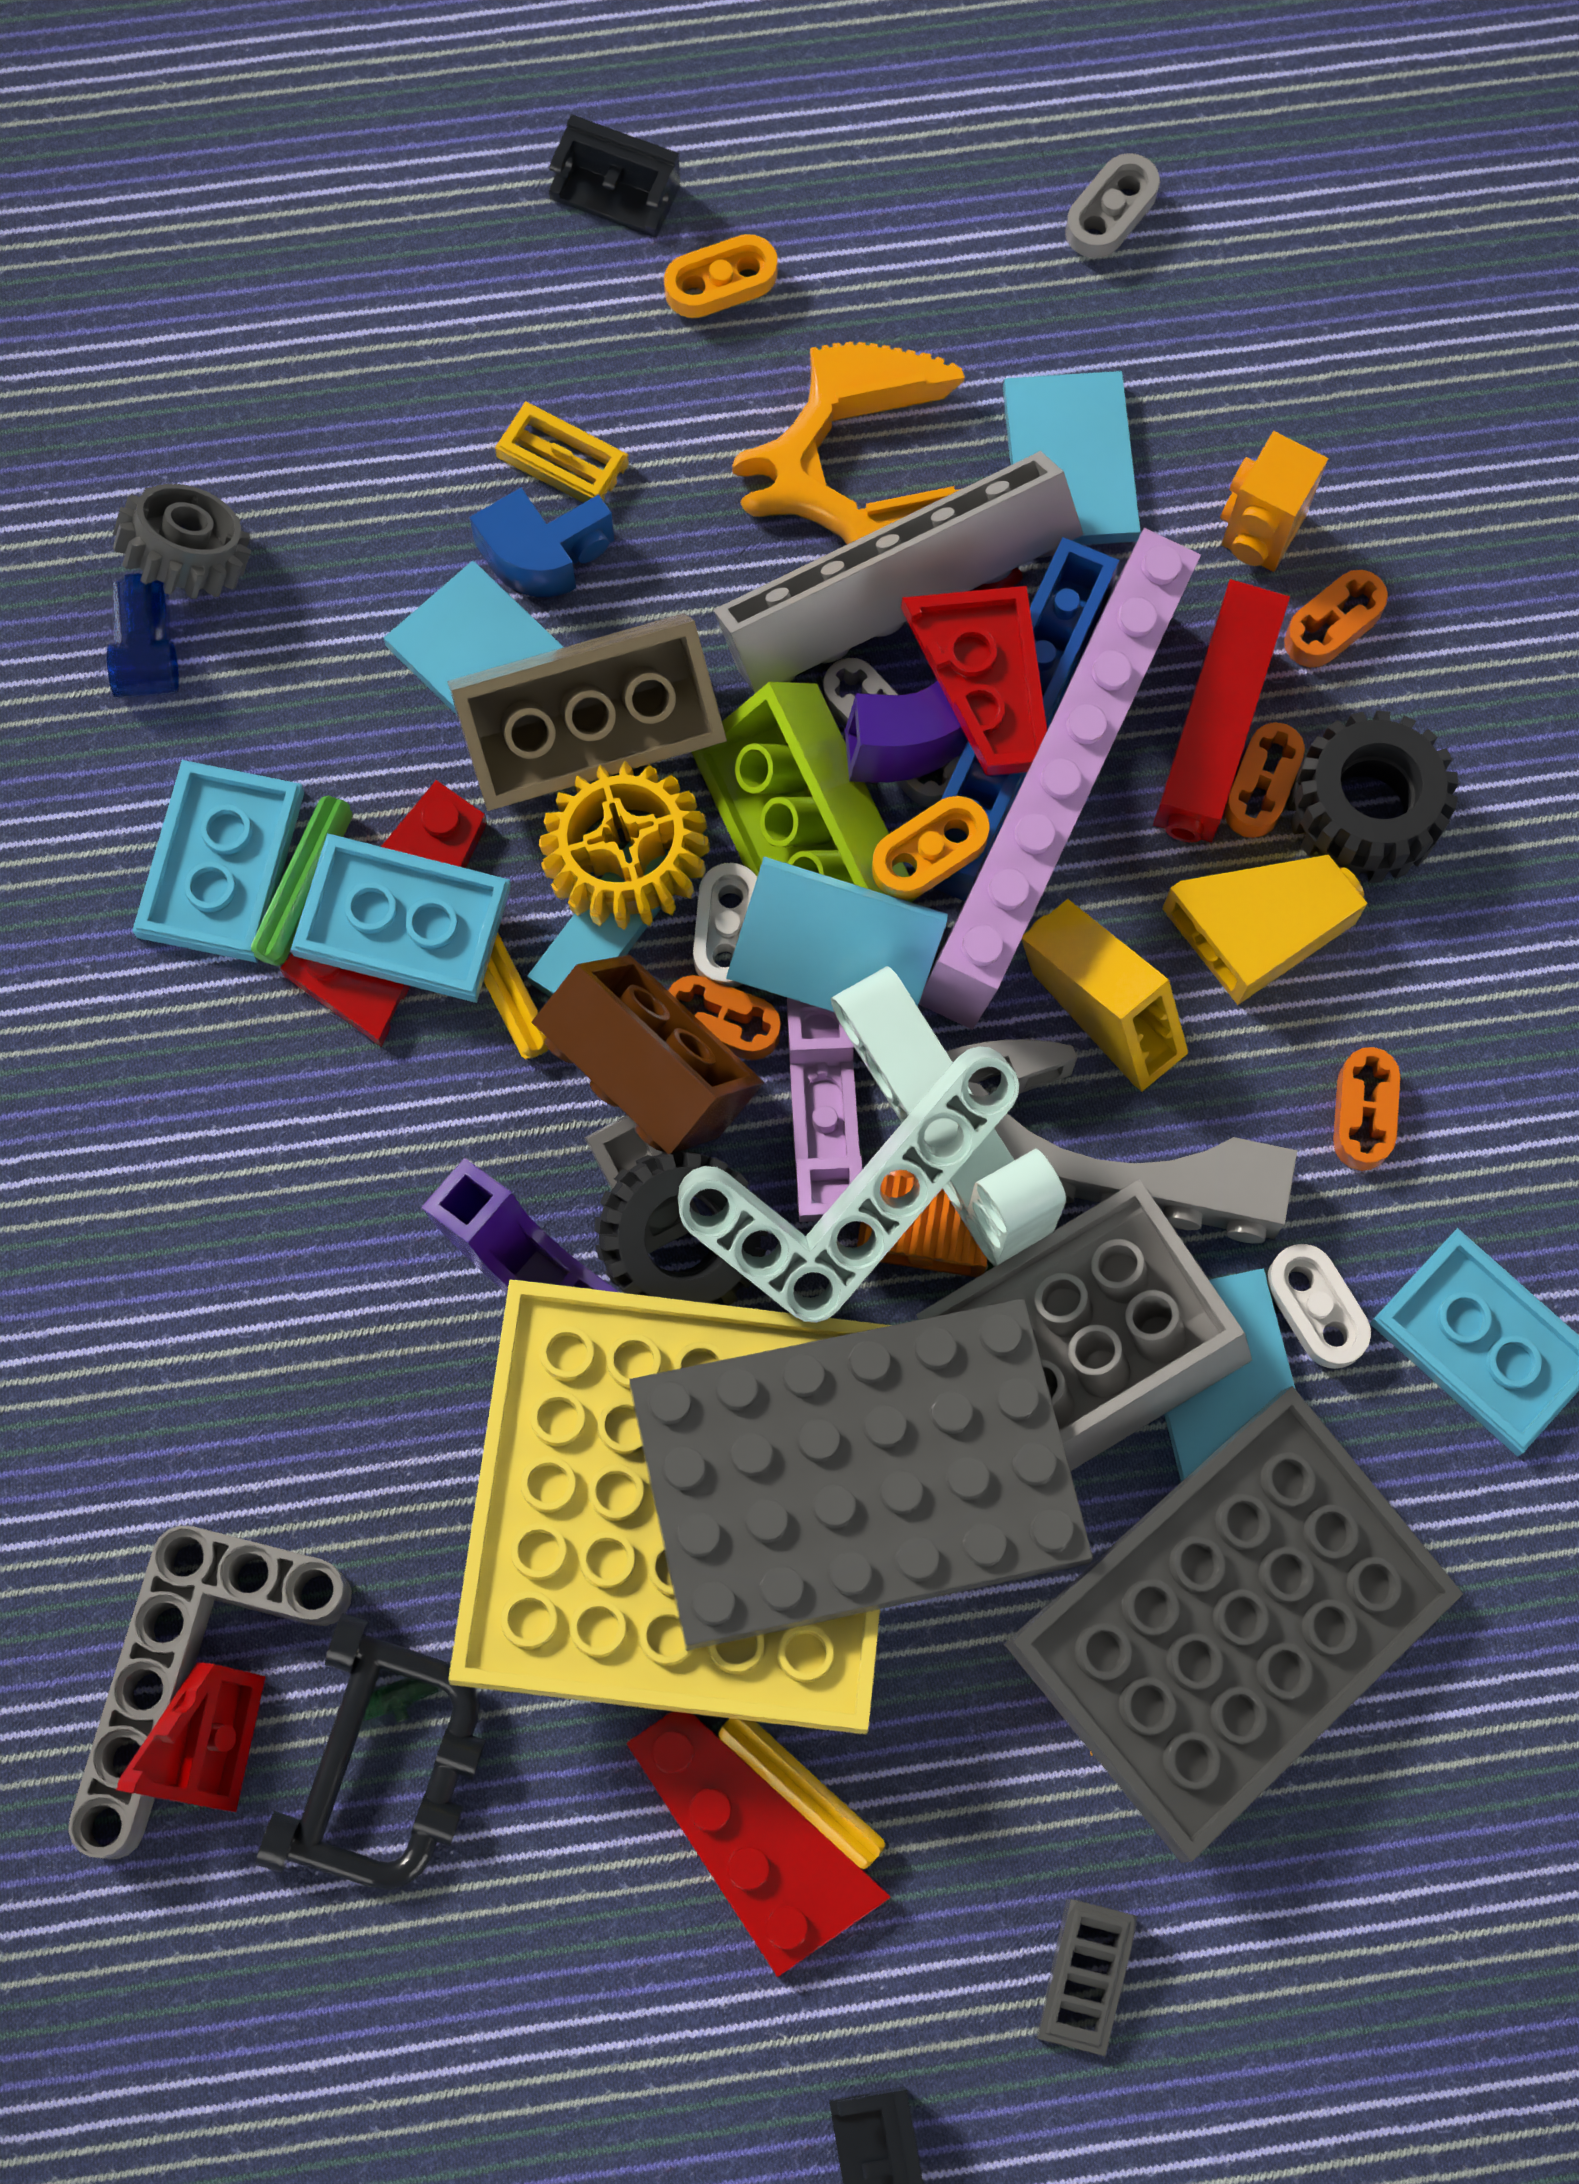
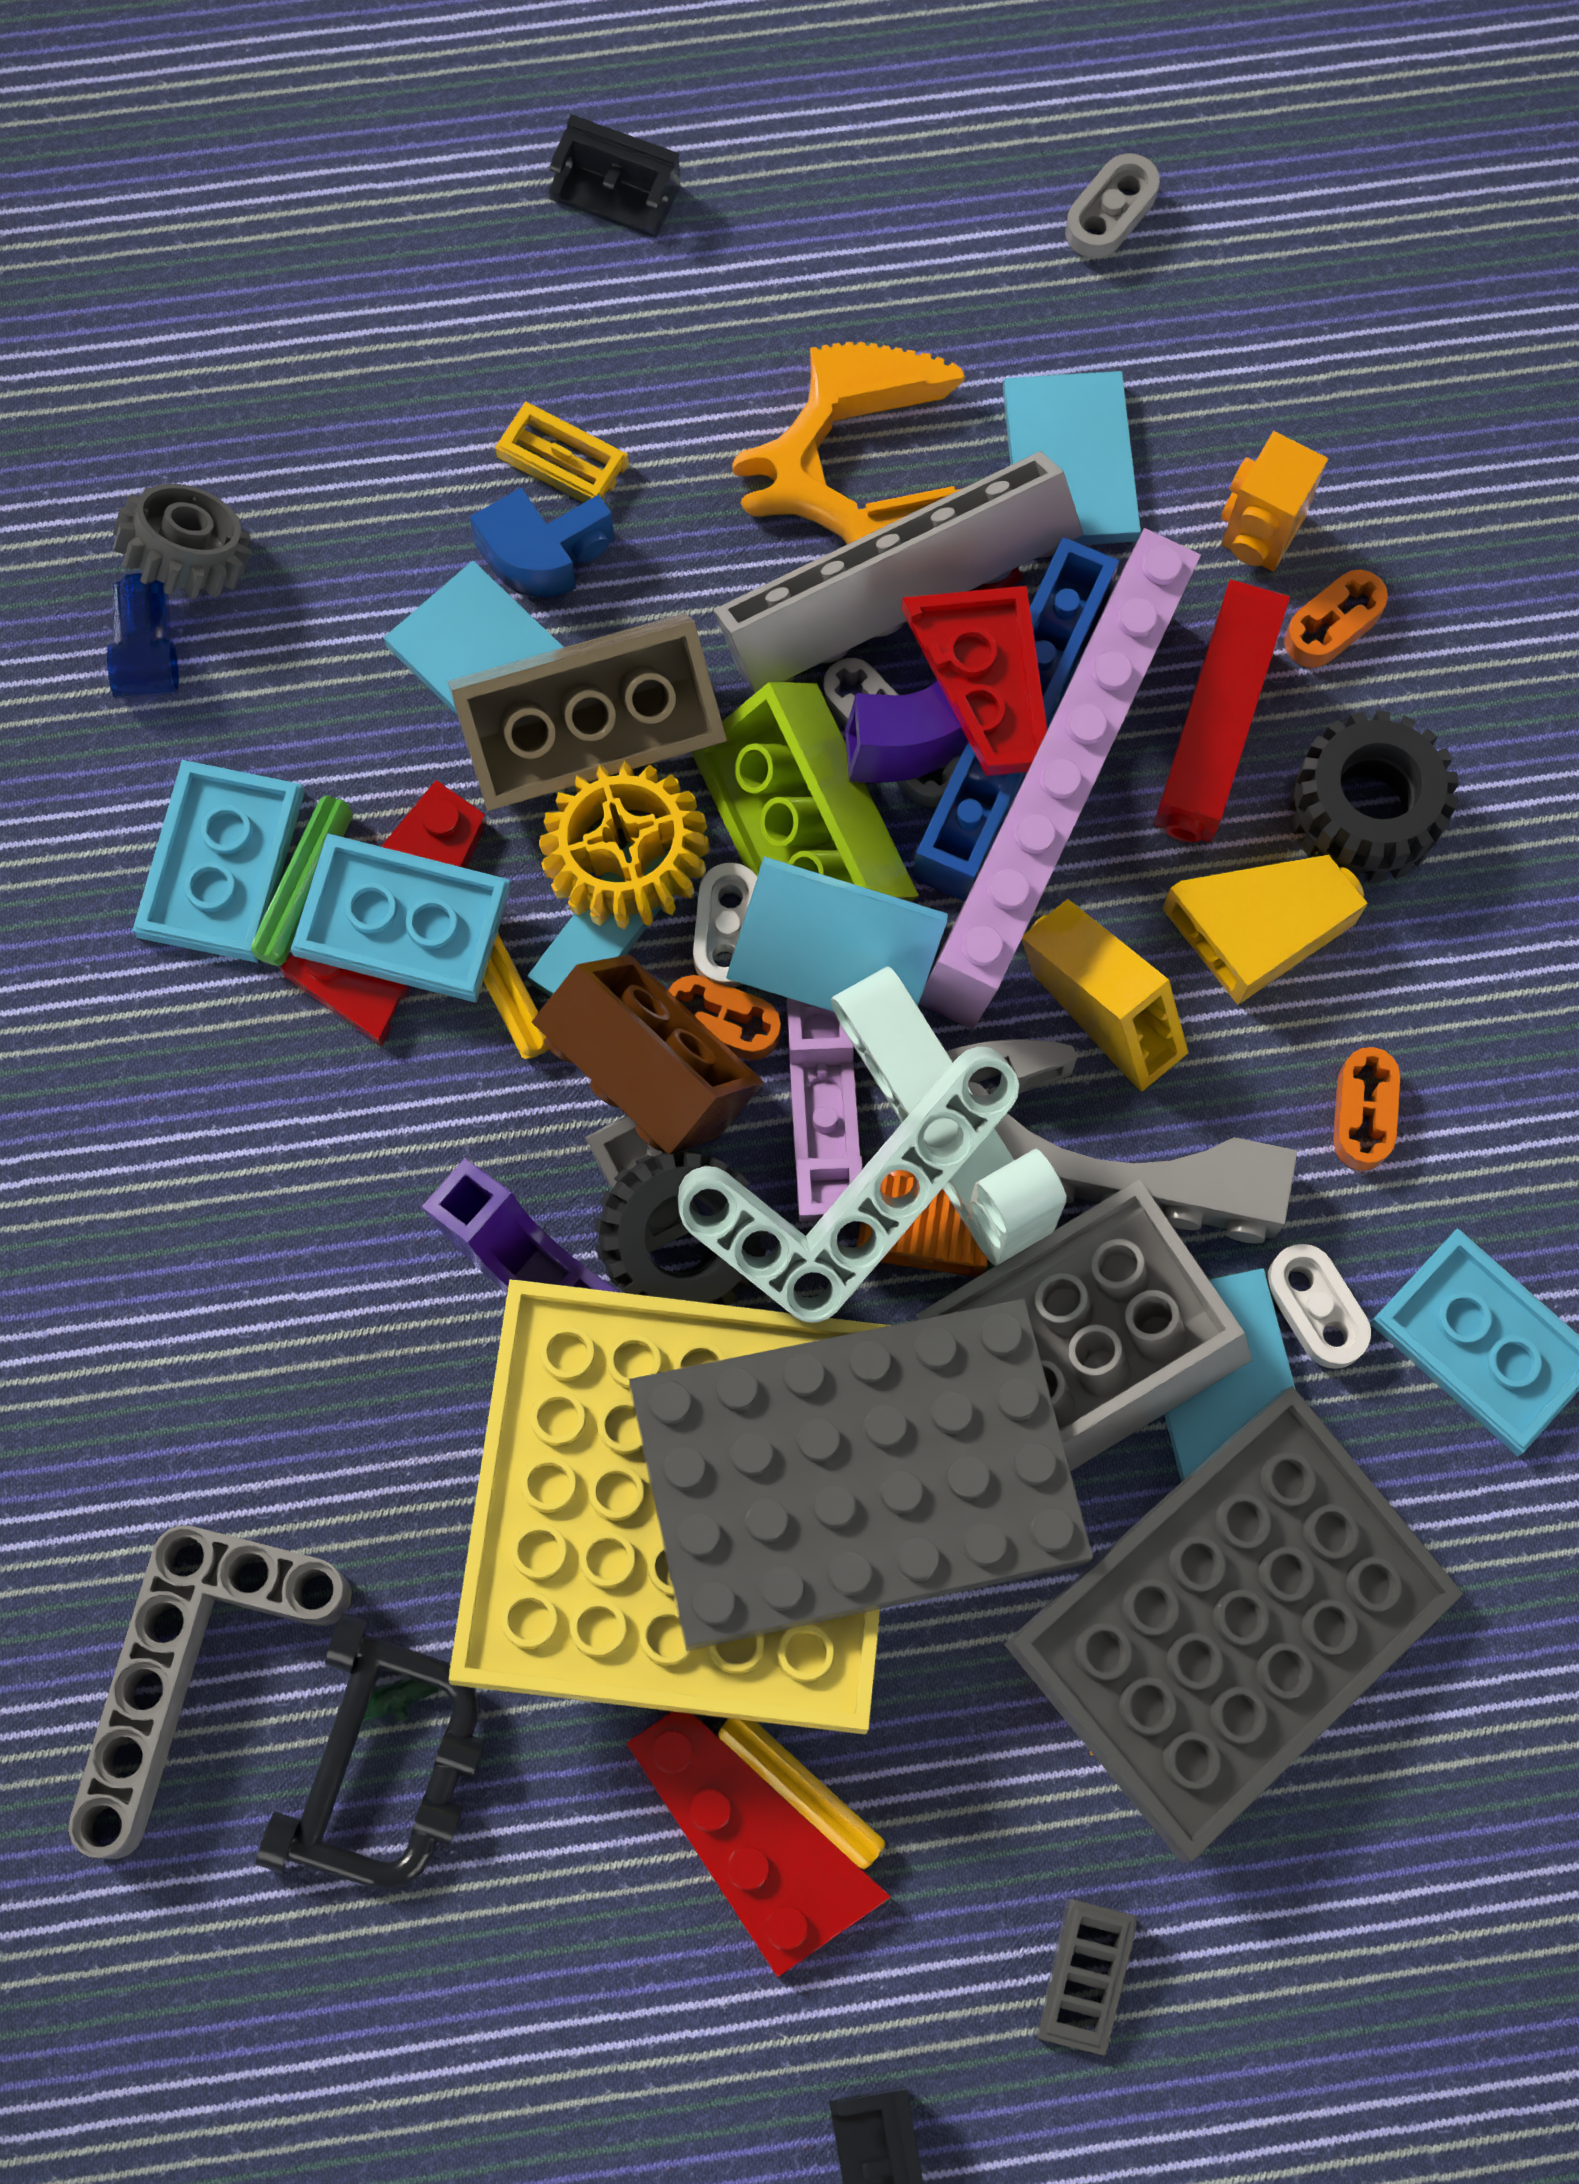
(200, 1741): red wing -> none
(717, 274): light orange plate -> none
(928, 850): light orange plate -> none
(1276, 784): orange beam -> none

